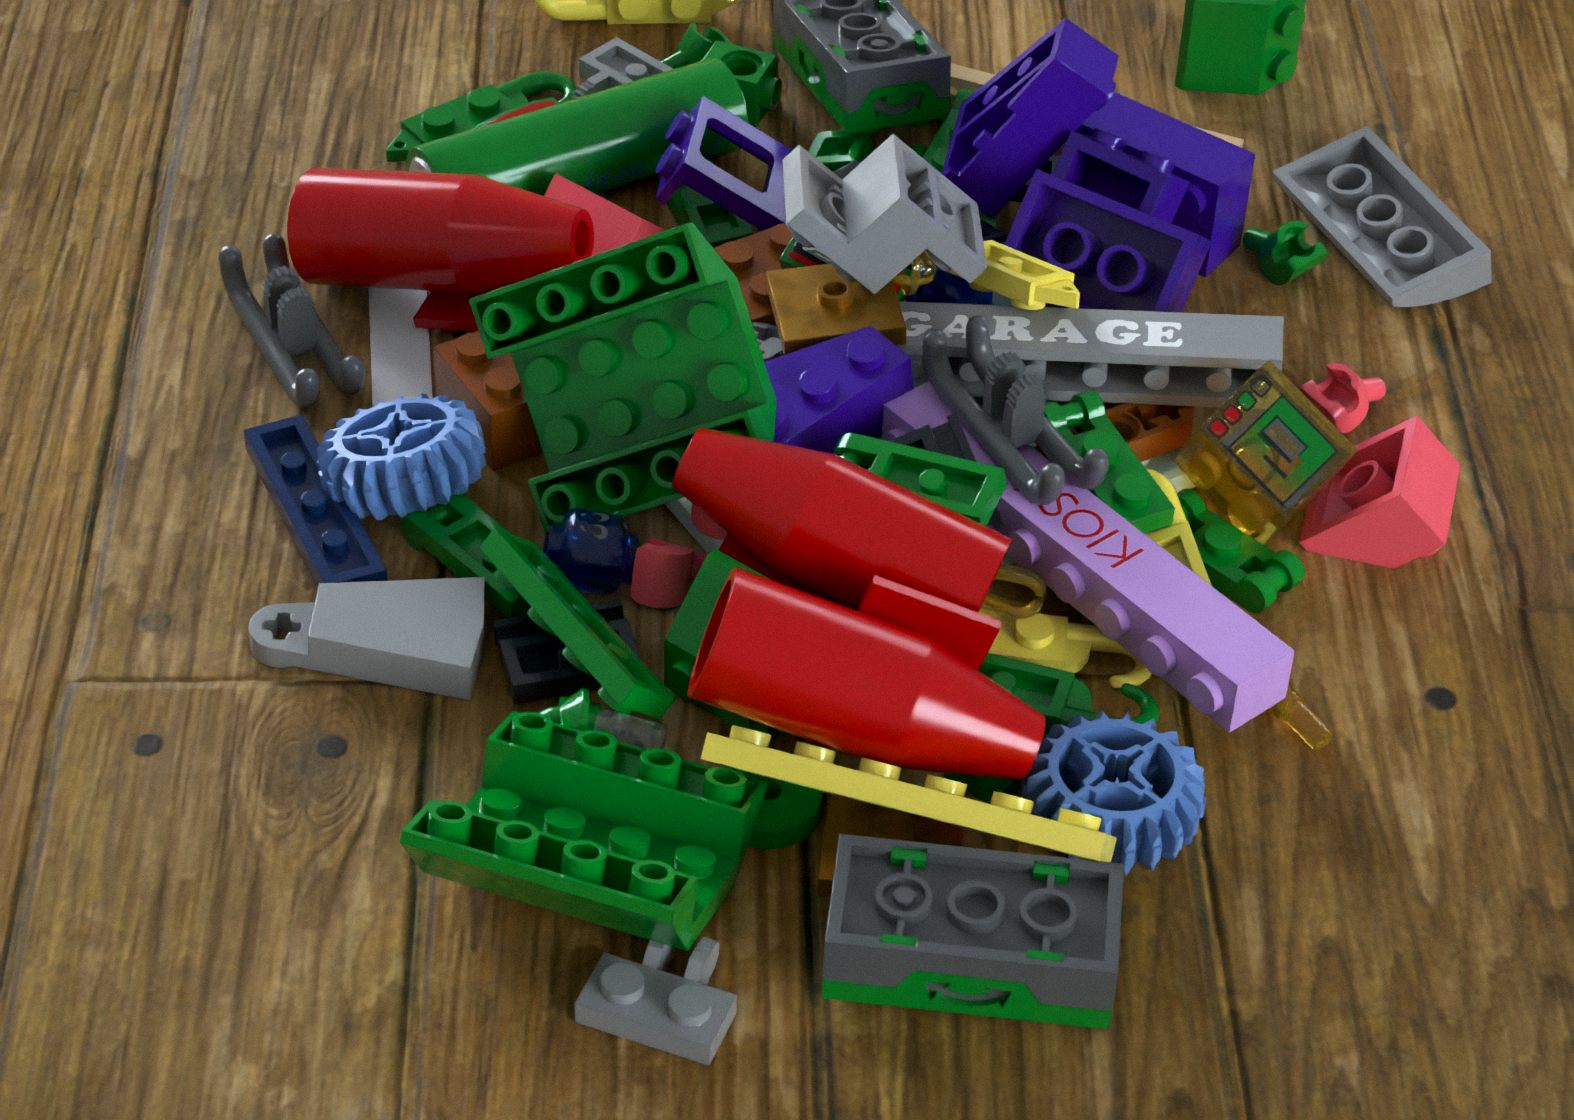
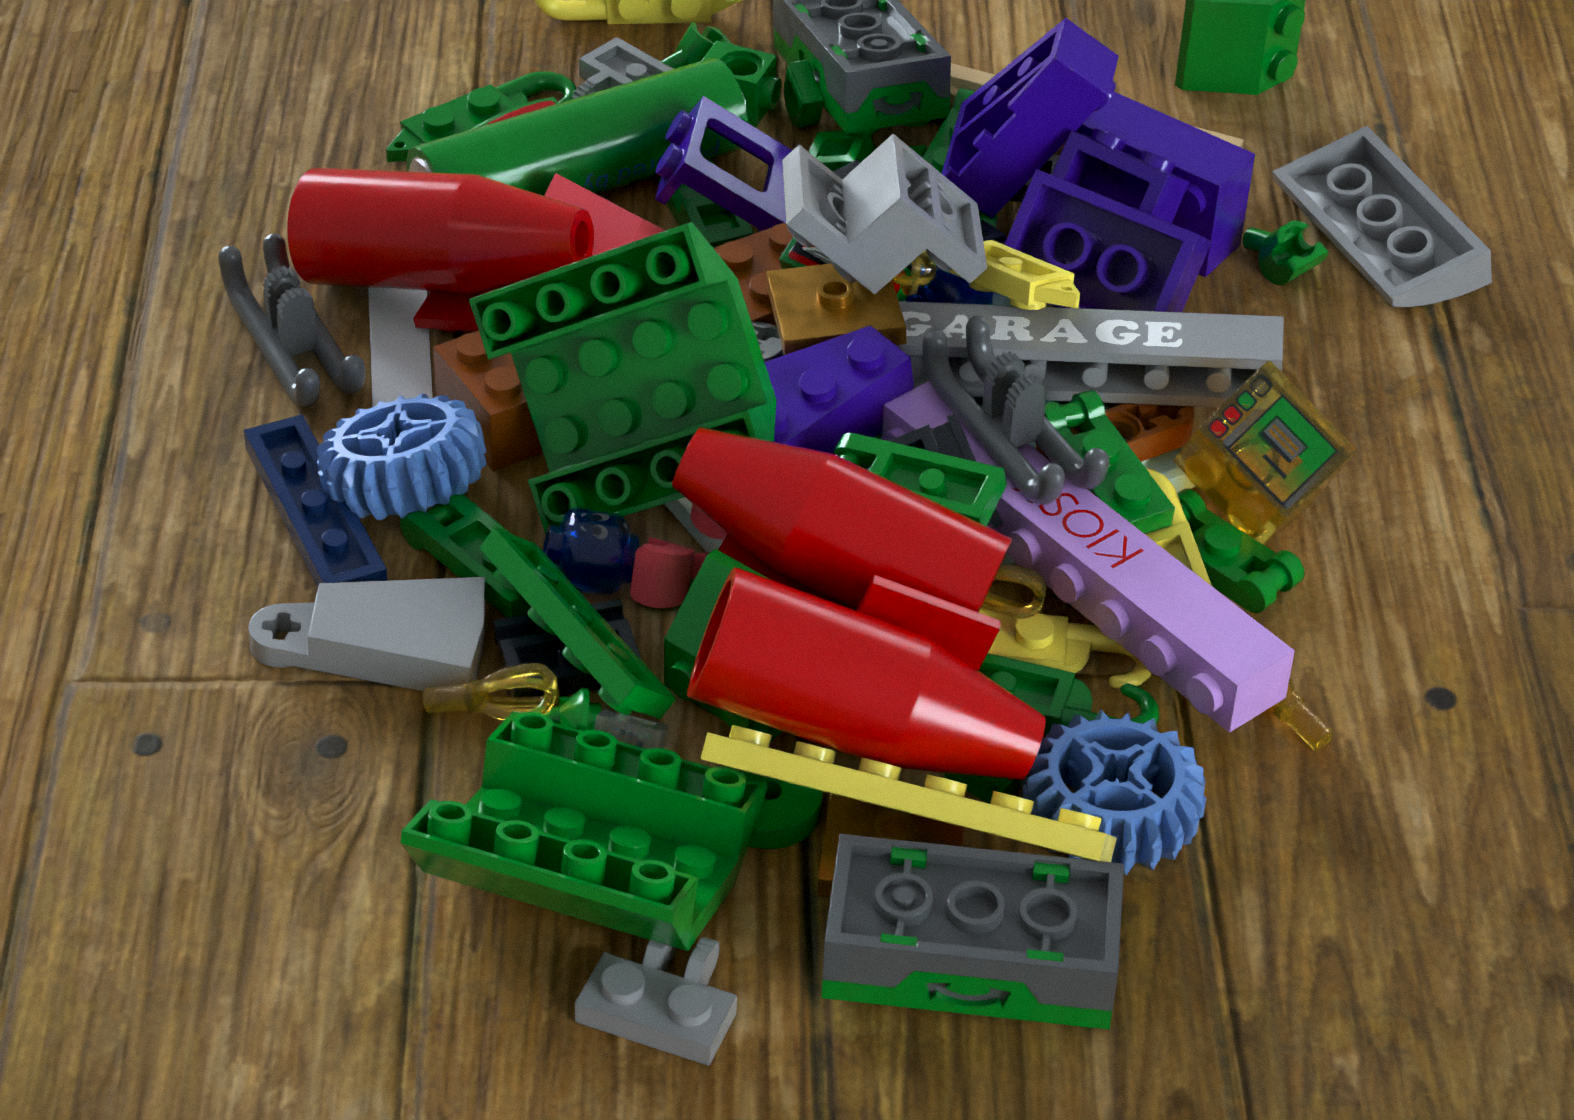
(475, 695): none -> clear yellow piece
(802, 95): none -> green tile
(1344, 396): coral piece -> none
(1386, 500): coral slope -> none

